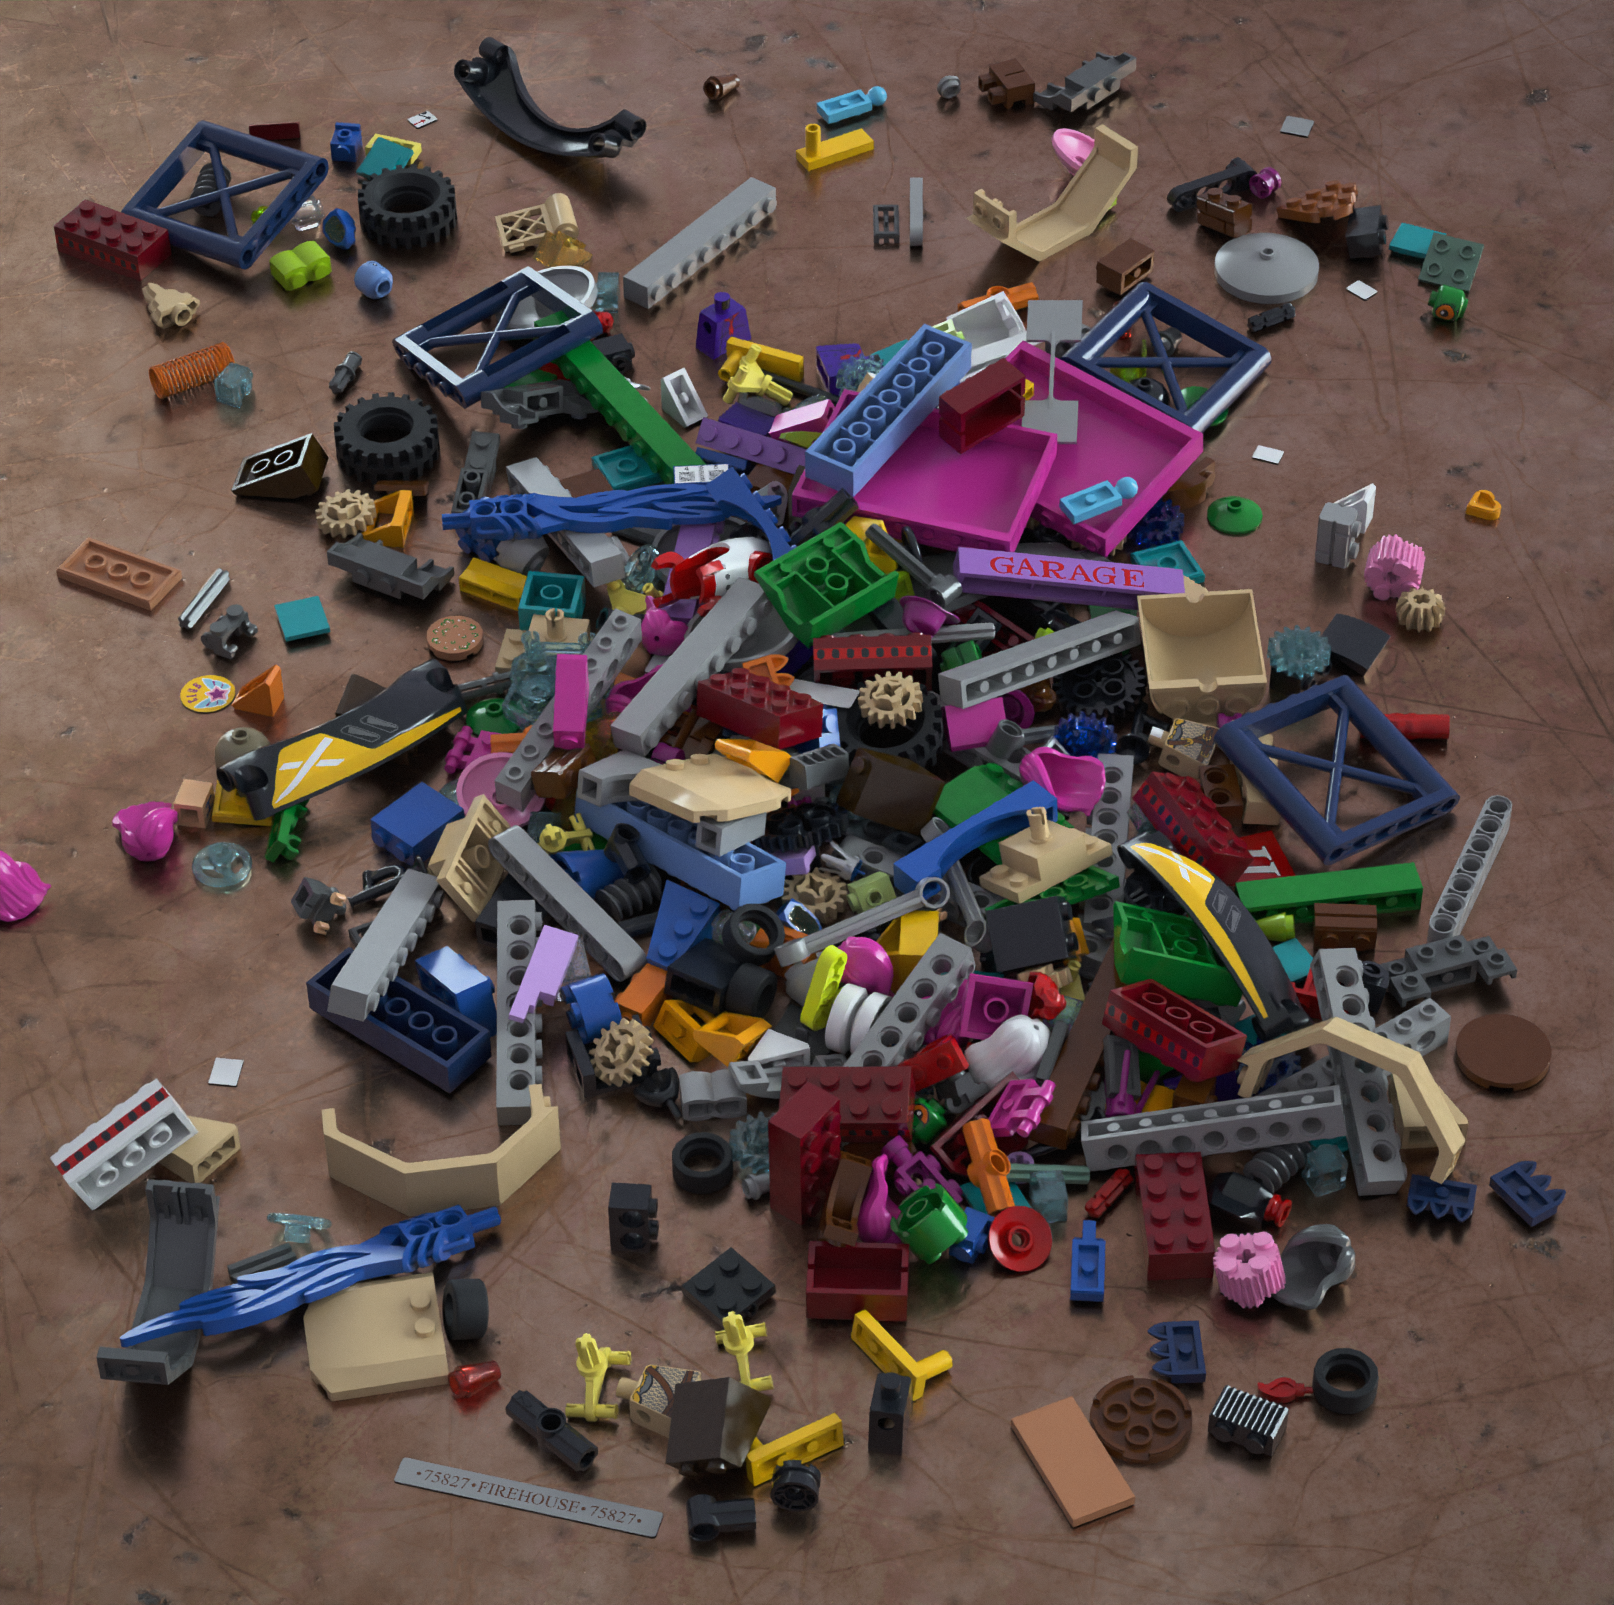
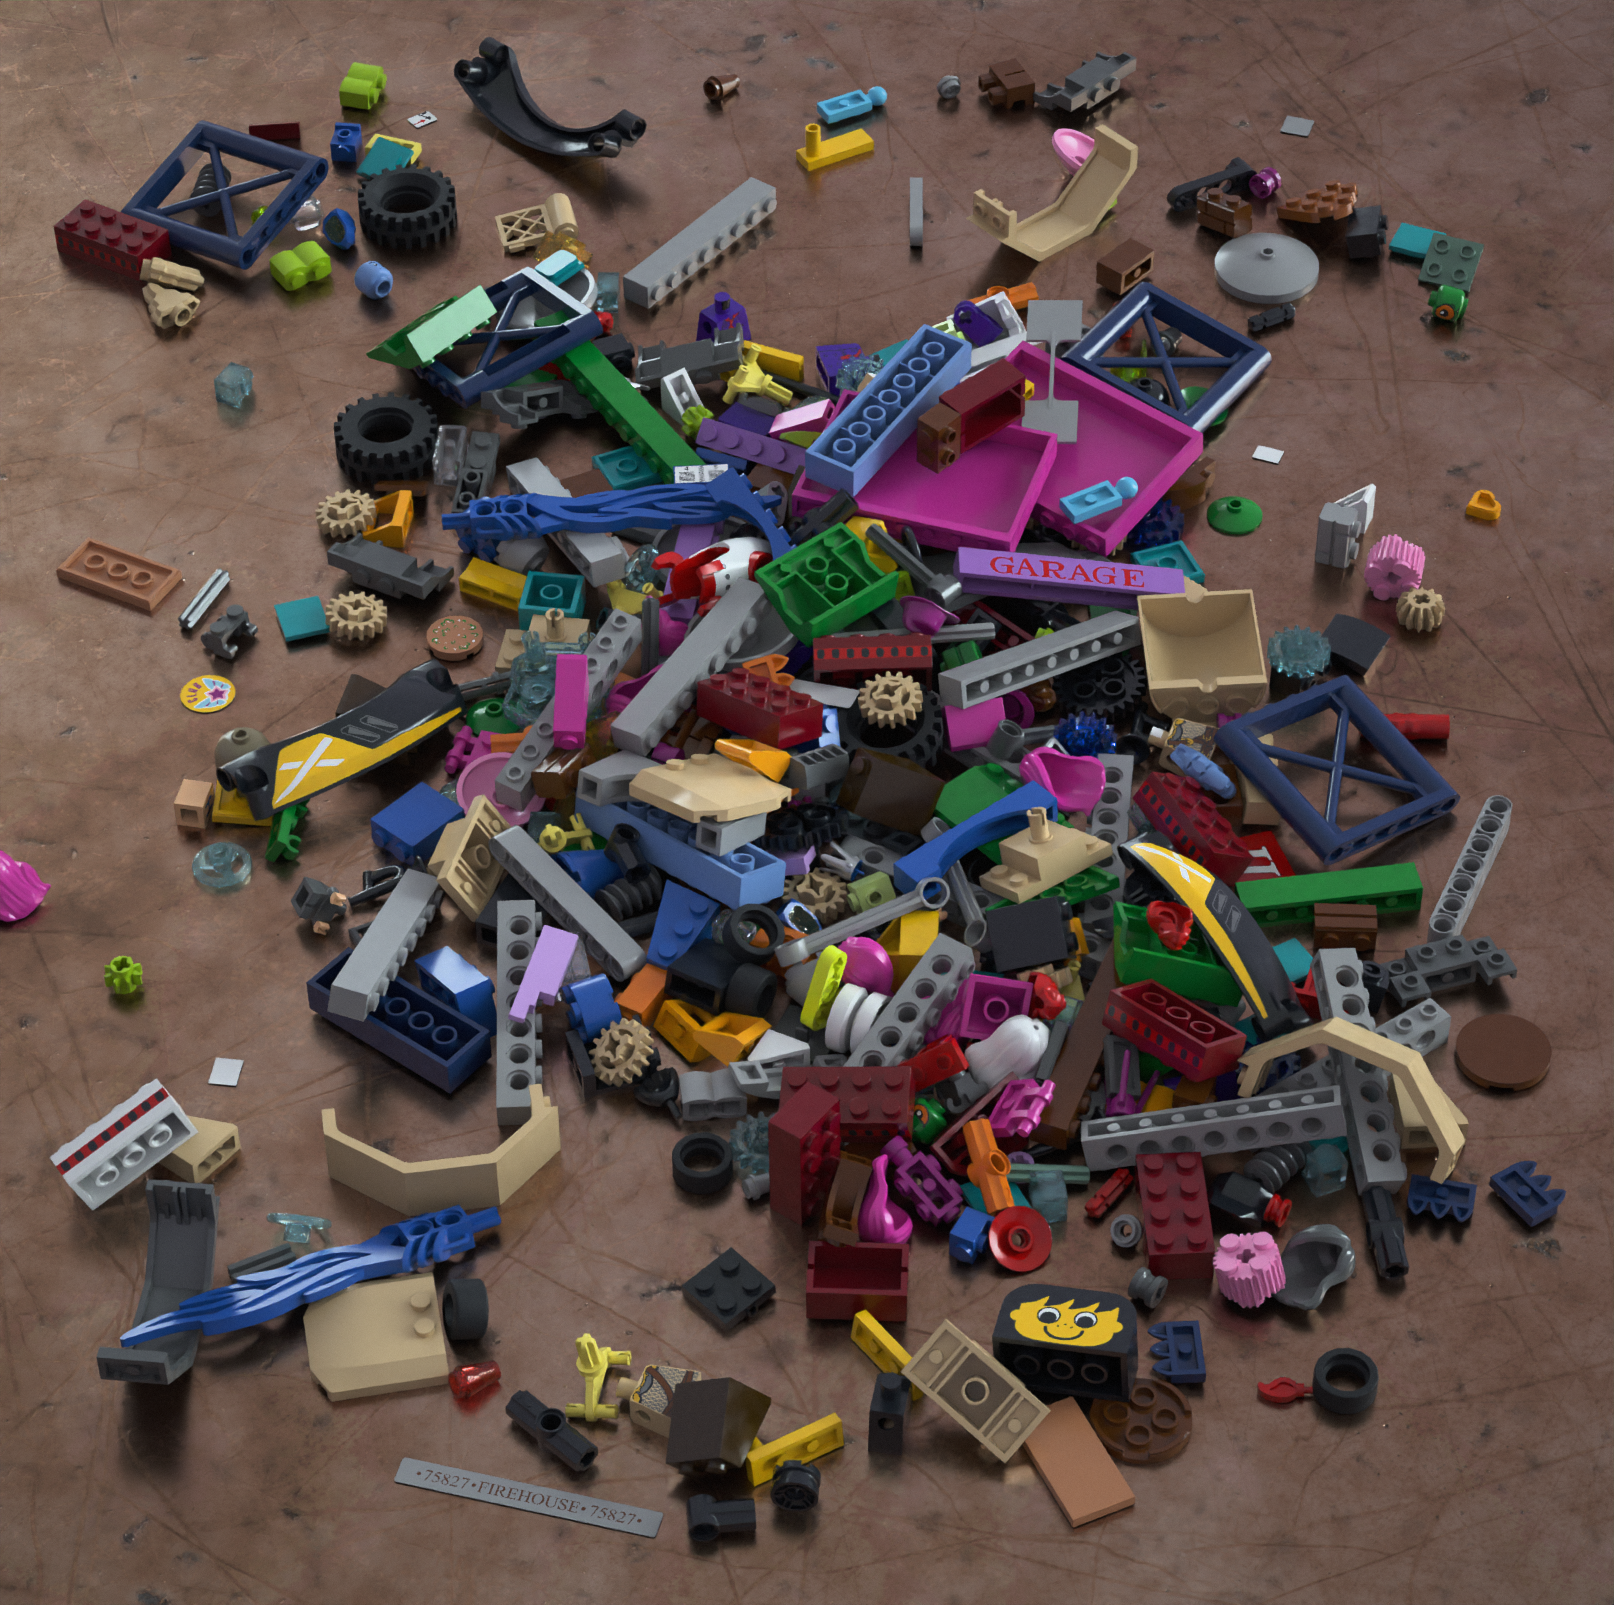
(123, 975): none -> lime gear
(146, 829): dark pink piece -> none
(158, 379): orange piece -> none
(170, 274): none -> tan rock
(262, 694): orange slope -> none
(283, 470): dark brown slope -> none
(345, 372): dark grey axle -> none
(356, 615): none -> tan gear
(362, 86): none -> lime brick
(436, 330): none -> piece
(450, 454): none -> clear brick
(559, 267): none -> piece
(631, 1217): black brick -> none
(650, 635): none -> dark grey axle
(692, 419): none -> lime gear
(701, 359): none -> dark grey bracket
(739, 1341): light yellow axle -> none
(886, 234): dark grey tile -> none
(930, 1222): green brick -> none
(938, 438): none -> reddish brown brick
(976, 1390): none -> tan brick
(980, 327): none -> dark purple piece
(1069, 1341): none -> black brick
(1088, 1265): blue hinge -> none
(1117, 1230): none -> light grey plate
(1147, 1287): none -> dark grey wheel
(1170, 922): none -> red hair
(1203, 770): none -> medium blue hinge
(1248, 1421): black brick -> none
(1278, 927): lime cone -> none
(1361, 289): white sticker -> none
(1385, 1233): none -> black piece

